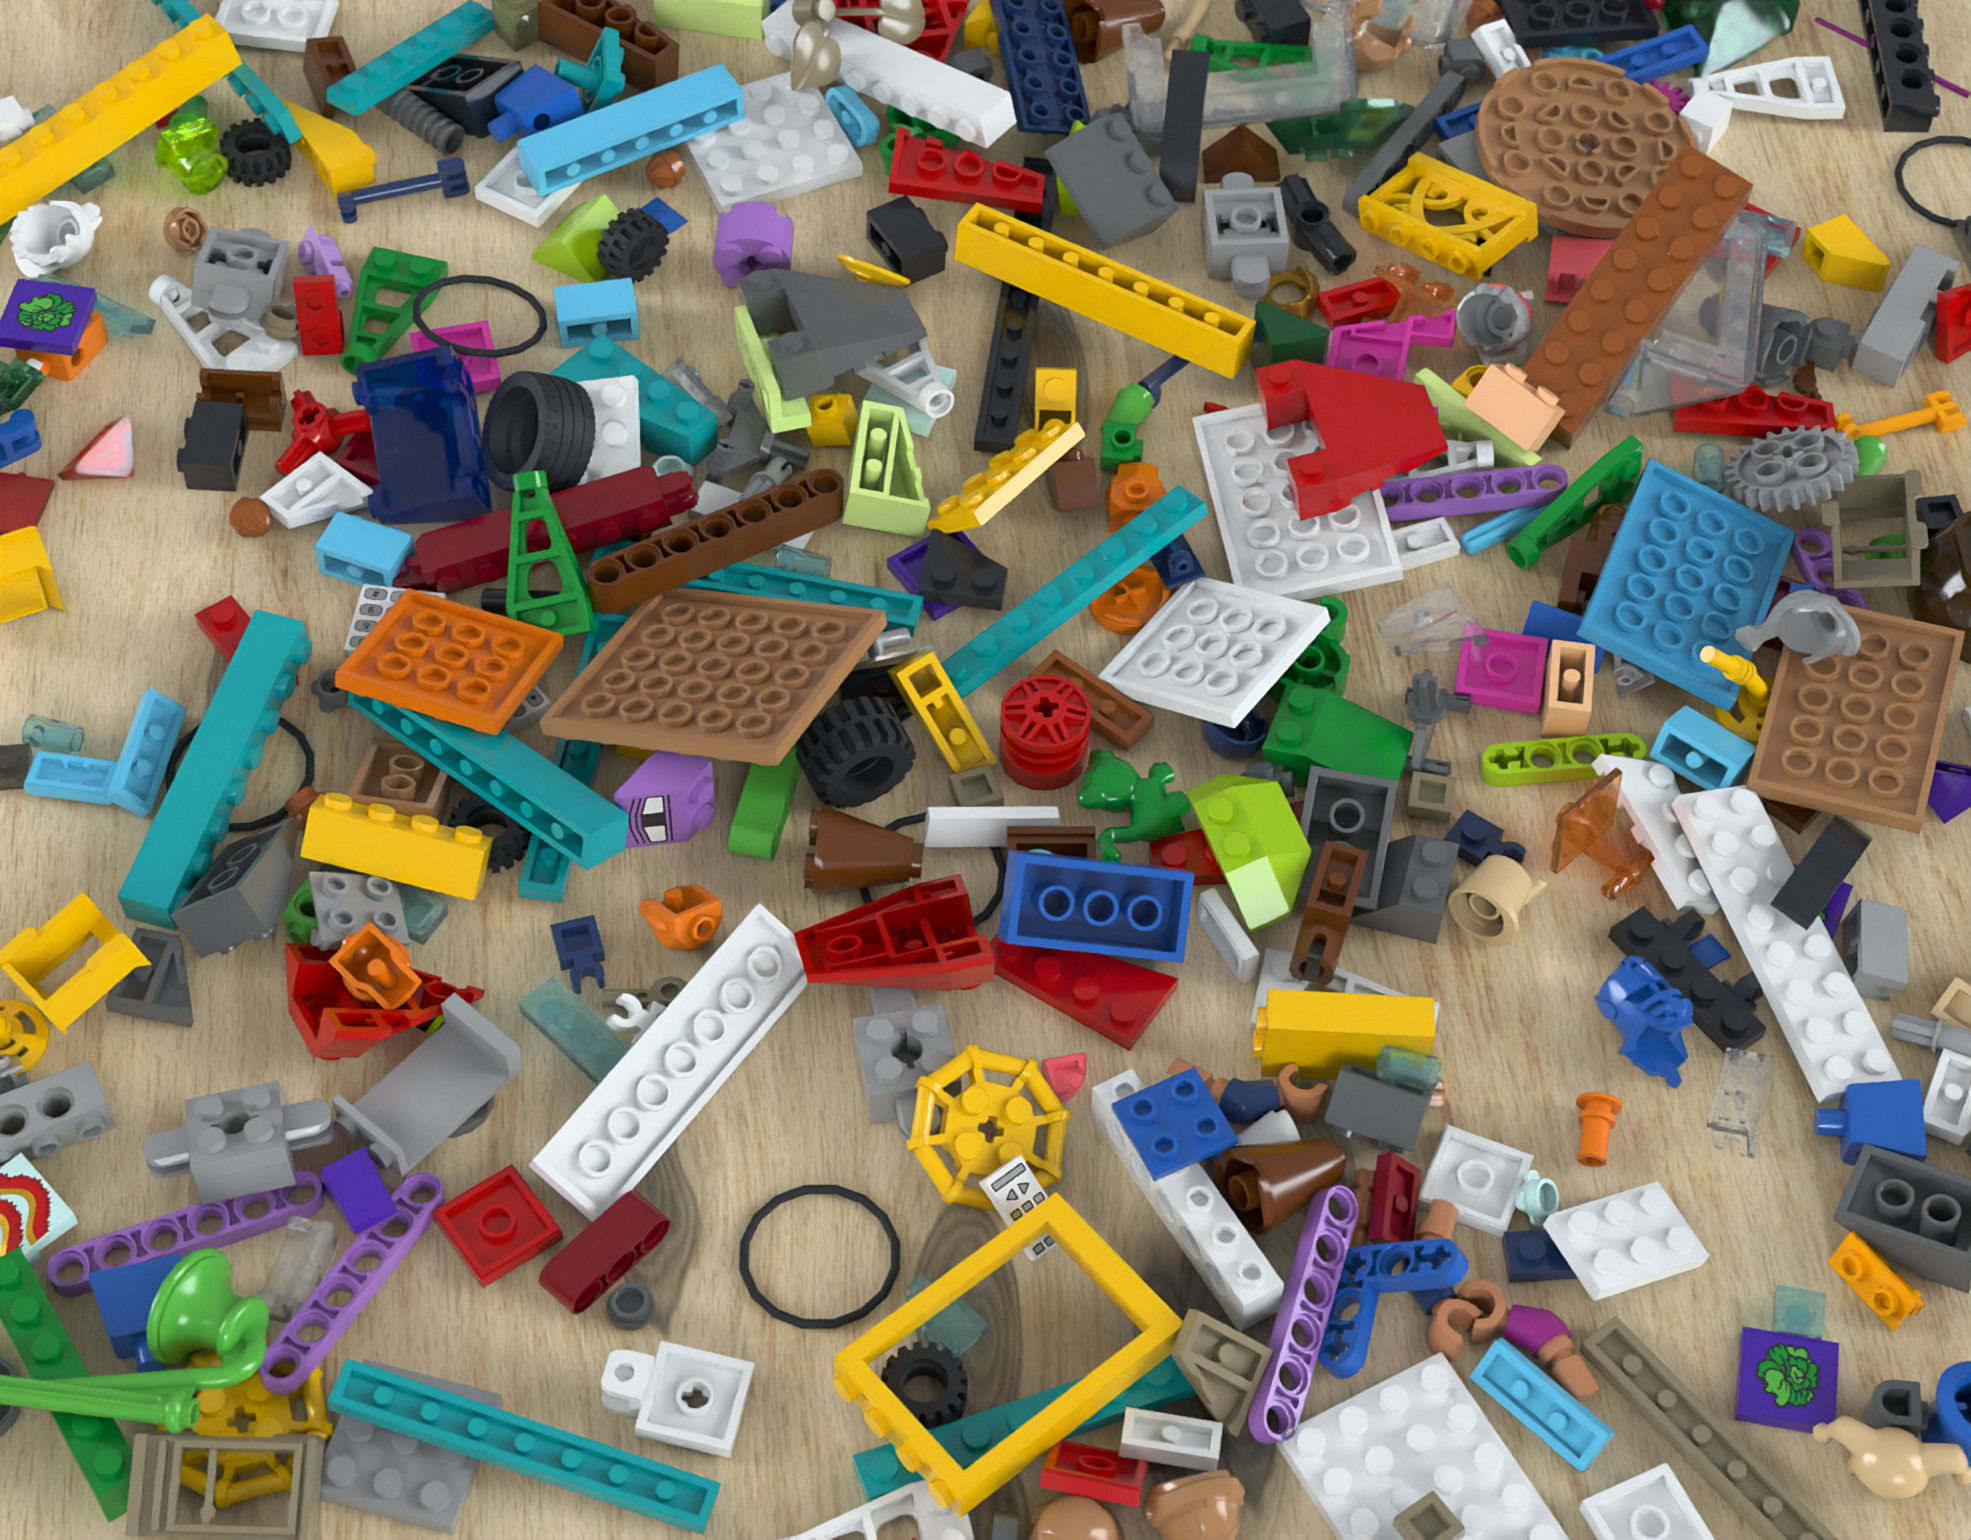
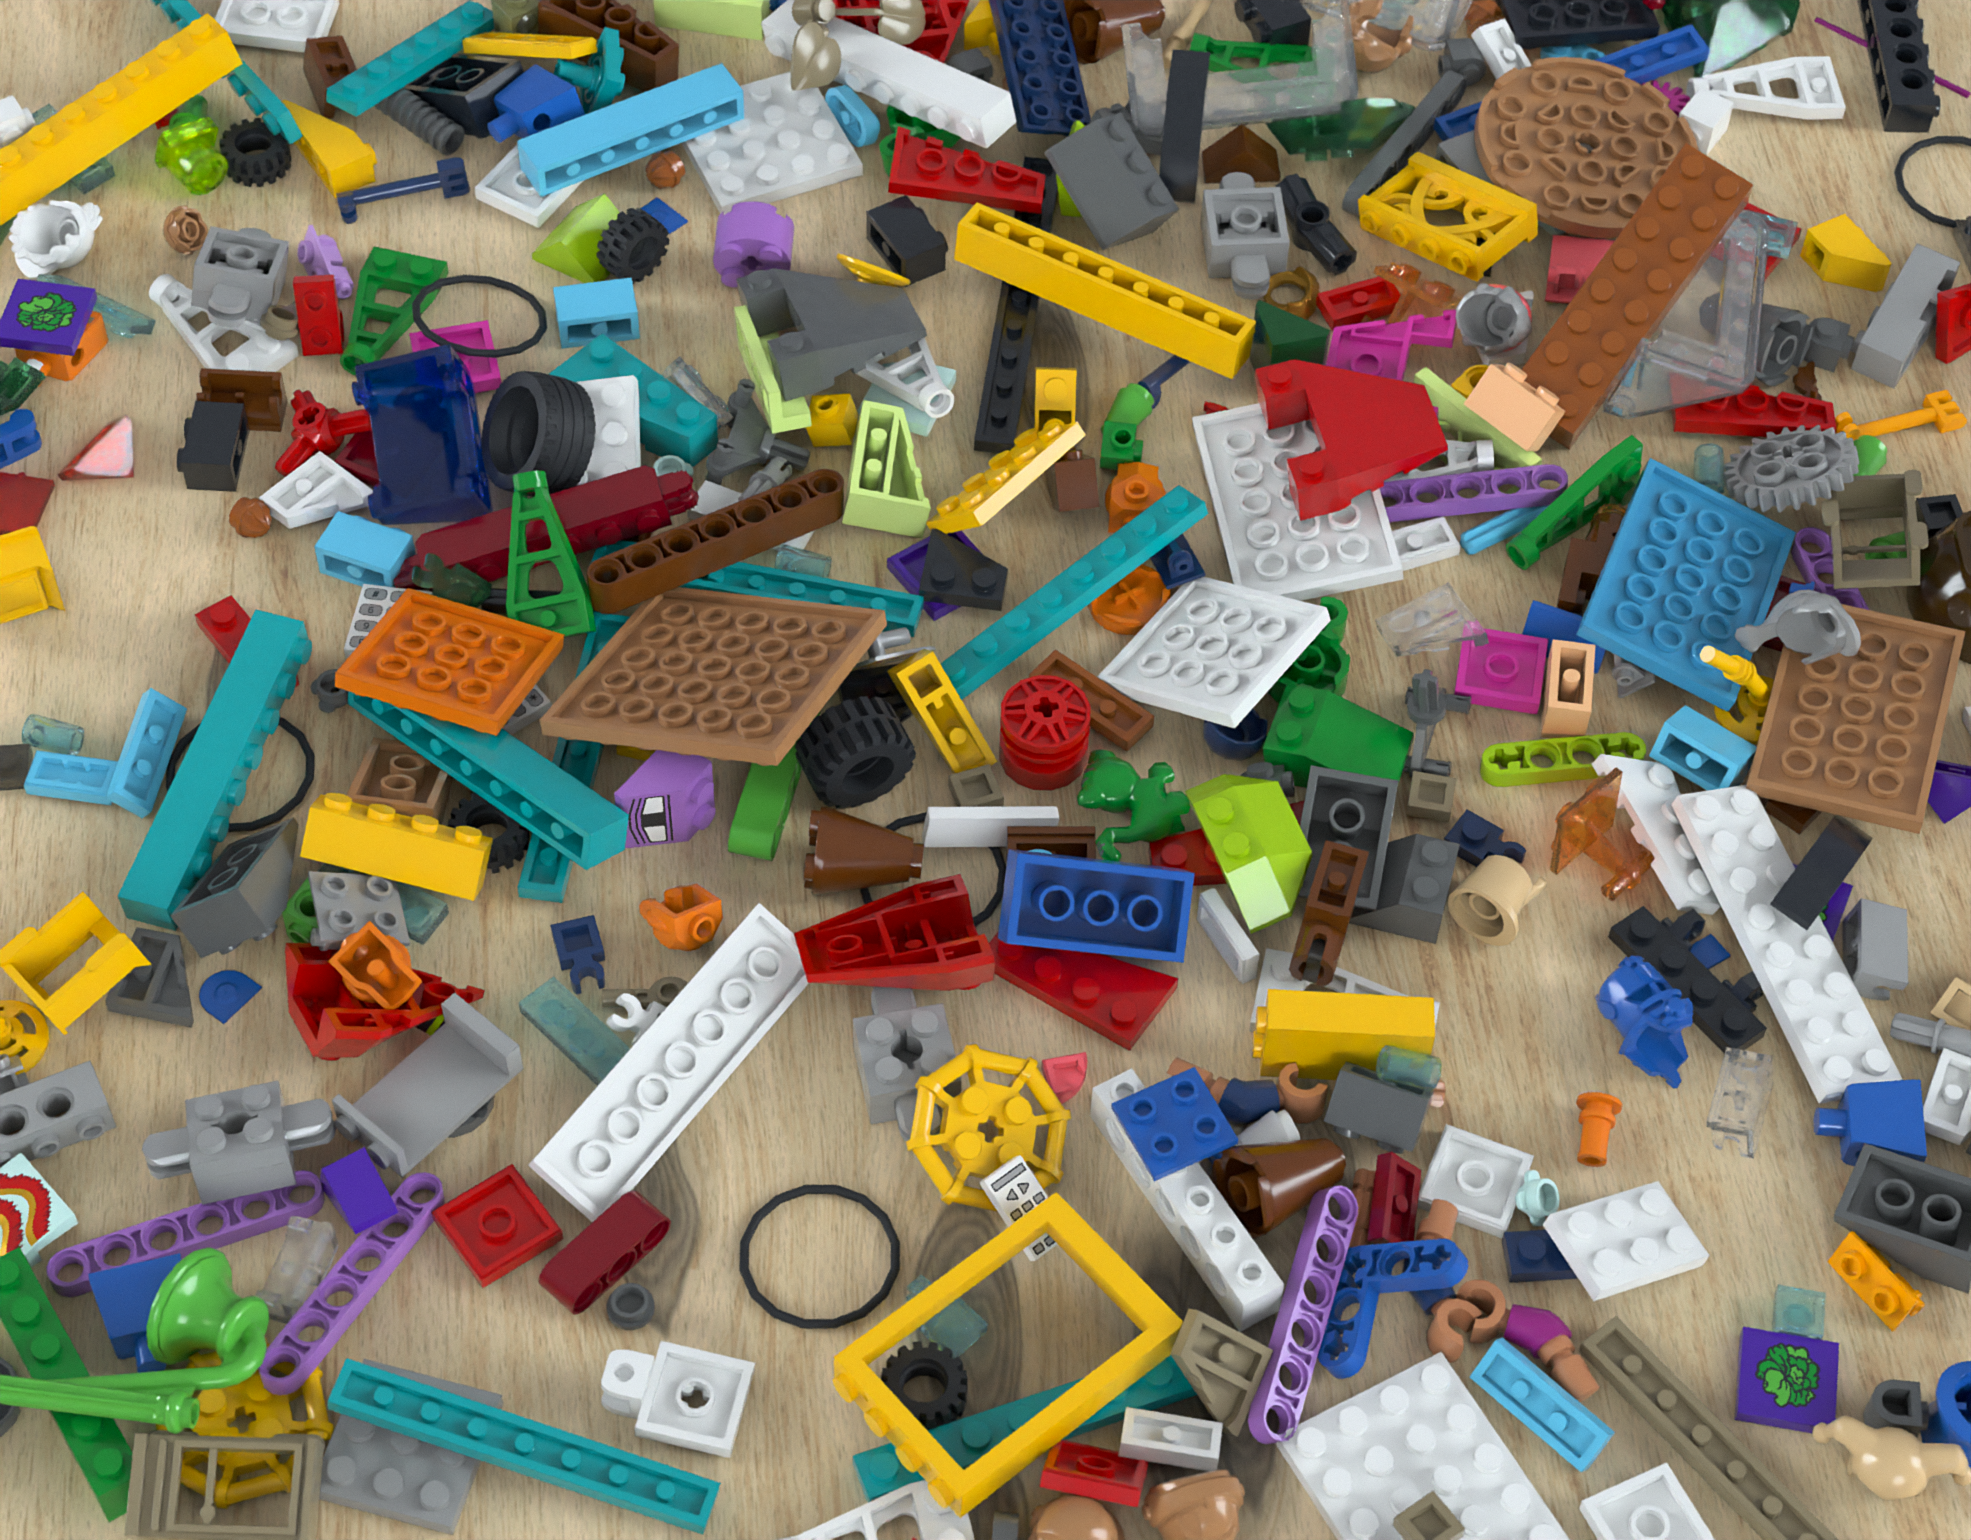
(227, 993): none -> blue piece
(299, 805): dark orange plate -> none
(454, 584): none -> clear green plate
(530, 45): none -> yellow tile

